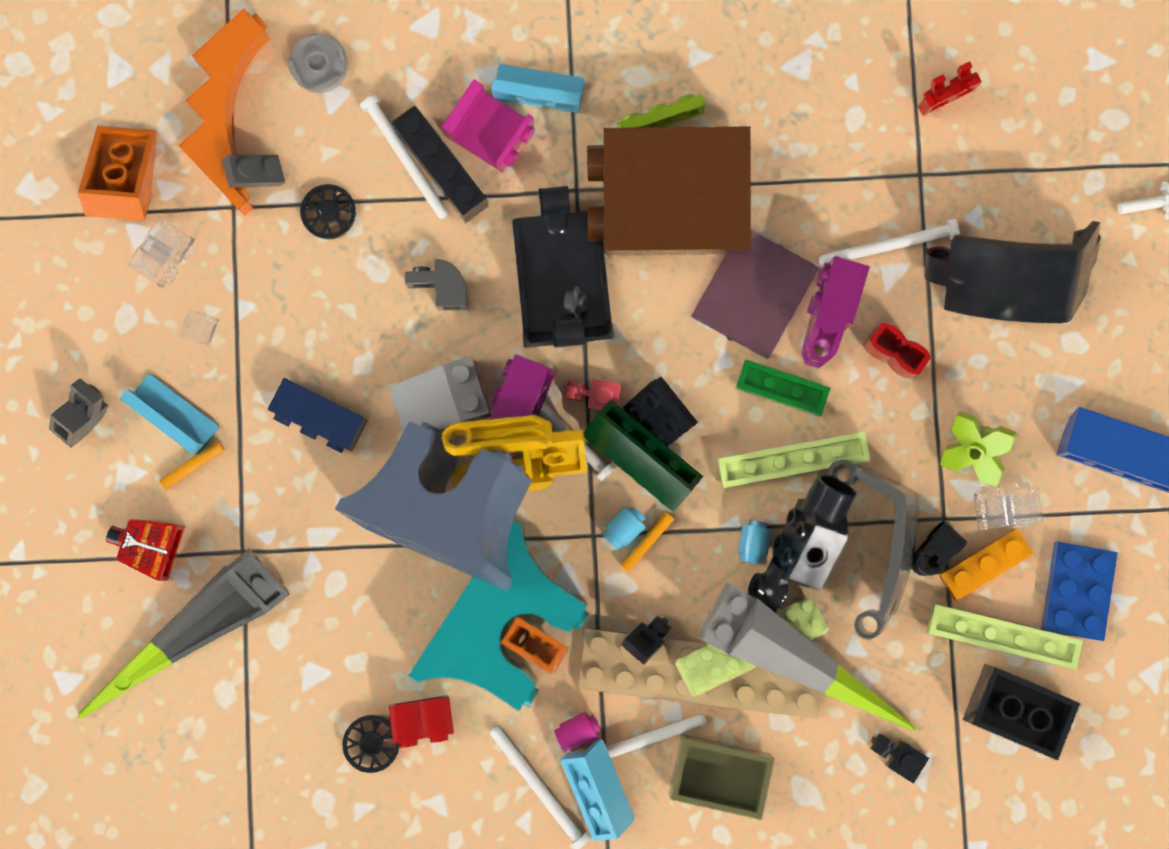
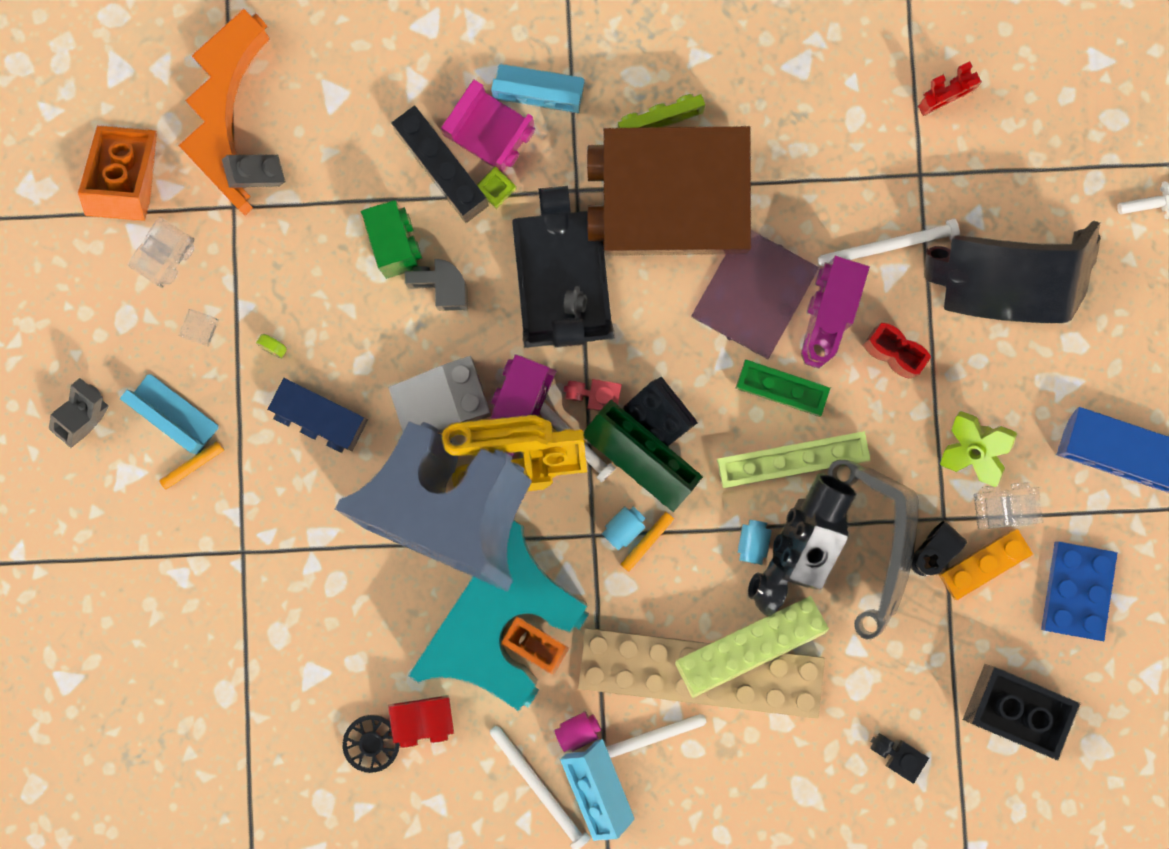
(147, 546): red torso -> none
(224, 604): dark grey plate -> none
(271, 345): none -> lime tile
(318, 63): light grey tile -> none
(328, 211): black wheel -> none
(371, 105): white bar -> none
(390, 239): none -> green brick
(496, 187): none -> lime tile
(647, 640): black plate -> none
(721, 776): olive piece -> none
(762, 638): light grey plate -> none
(1004, 636): yellowish green plate -> none

